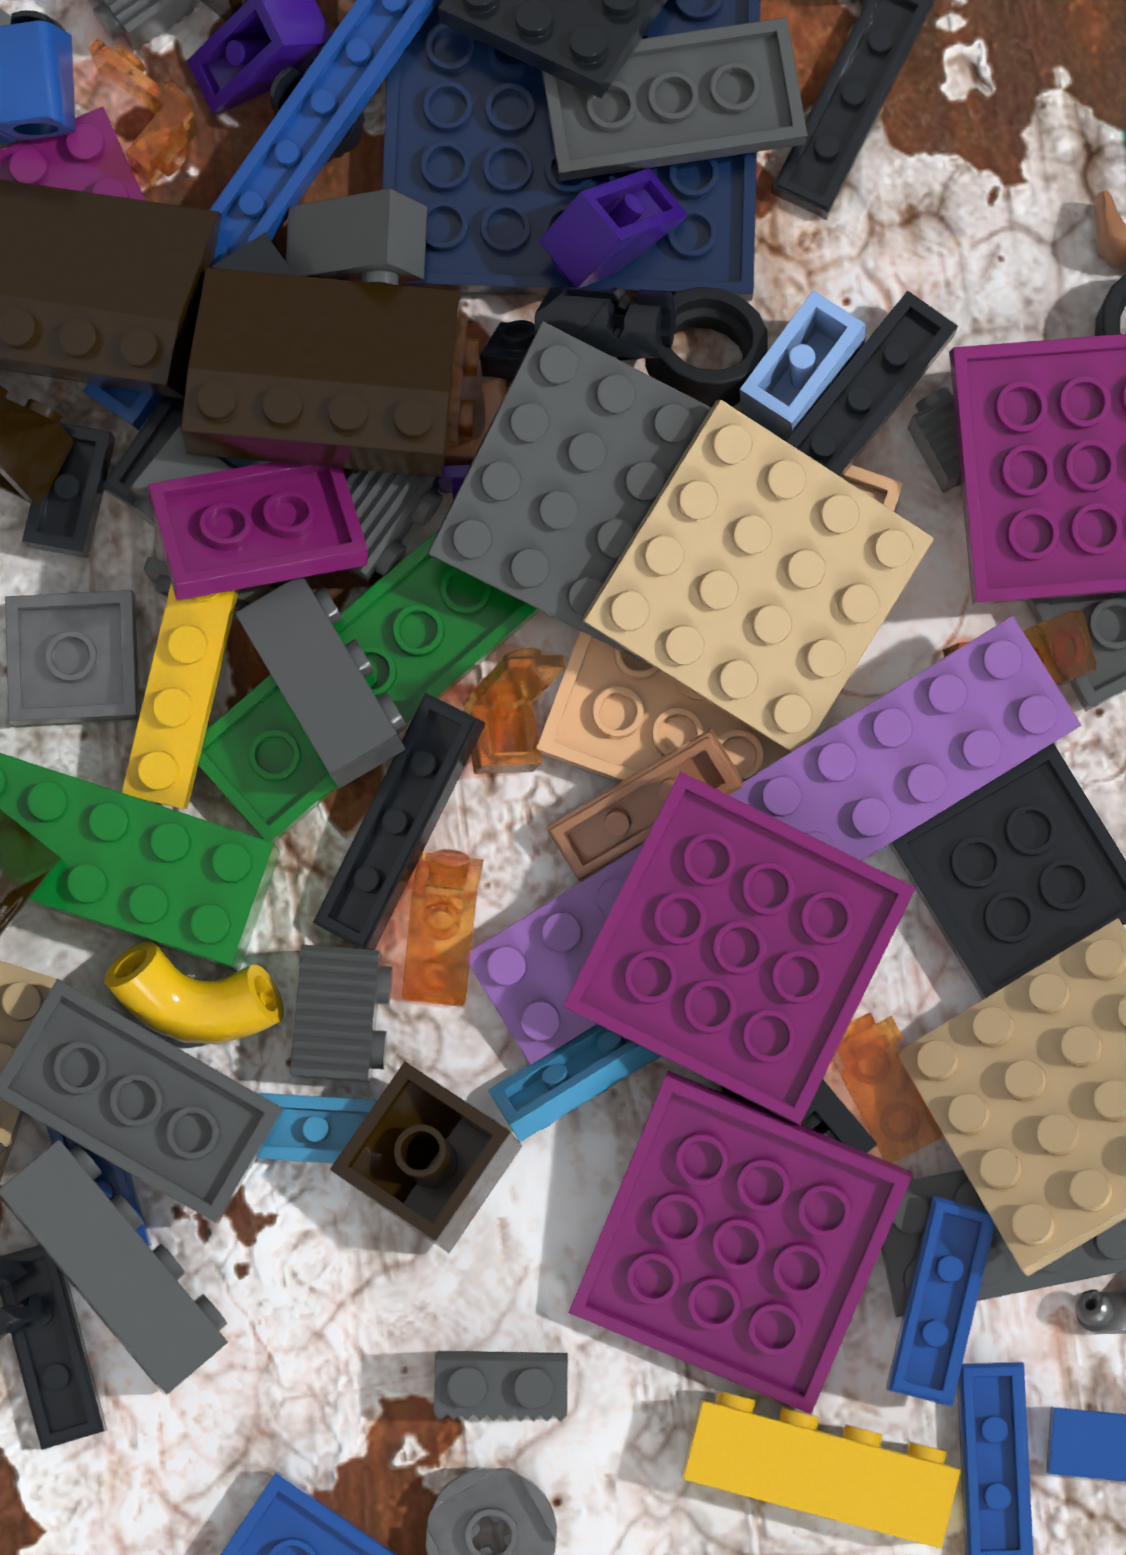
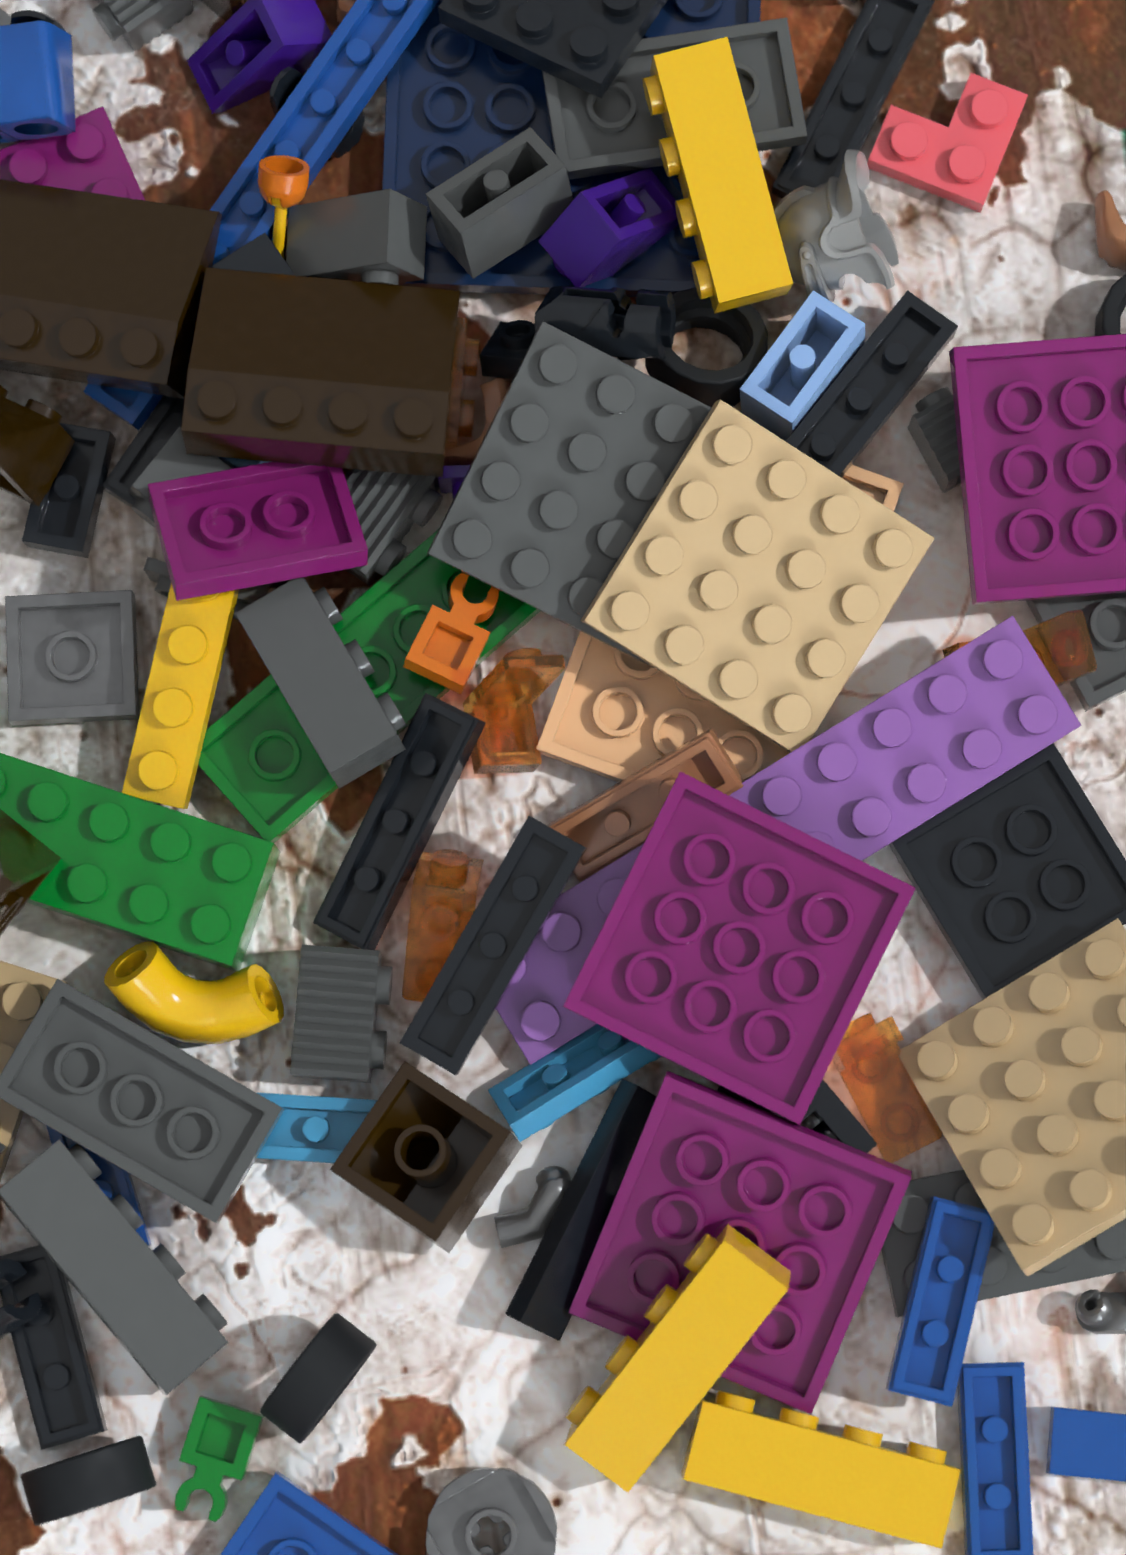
(88, 1480): none -> black tyre
(165, 140): clear orange bracket -> none
(219, 1446): none -> green plate
(283, 185): none -> orange hinge
(318, 1377): none -> black tyre
(450, 641): none -> orange plate
(493, 945): none -> black plate
(500, 202): none -> dark grey brick
(501, 1384): dark grey brick -> none
(533, 1222): none -> flat silver arm
(575, 1228): none -> black tile
(676, 1357): none -> yellow brick
(718, 174): none -> yellow brick
(835, 232): none -> light grey helmet
(955, 159): none -> coral plate

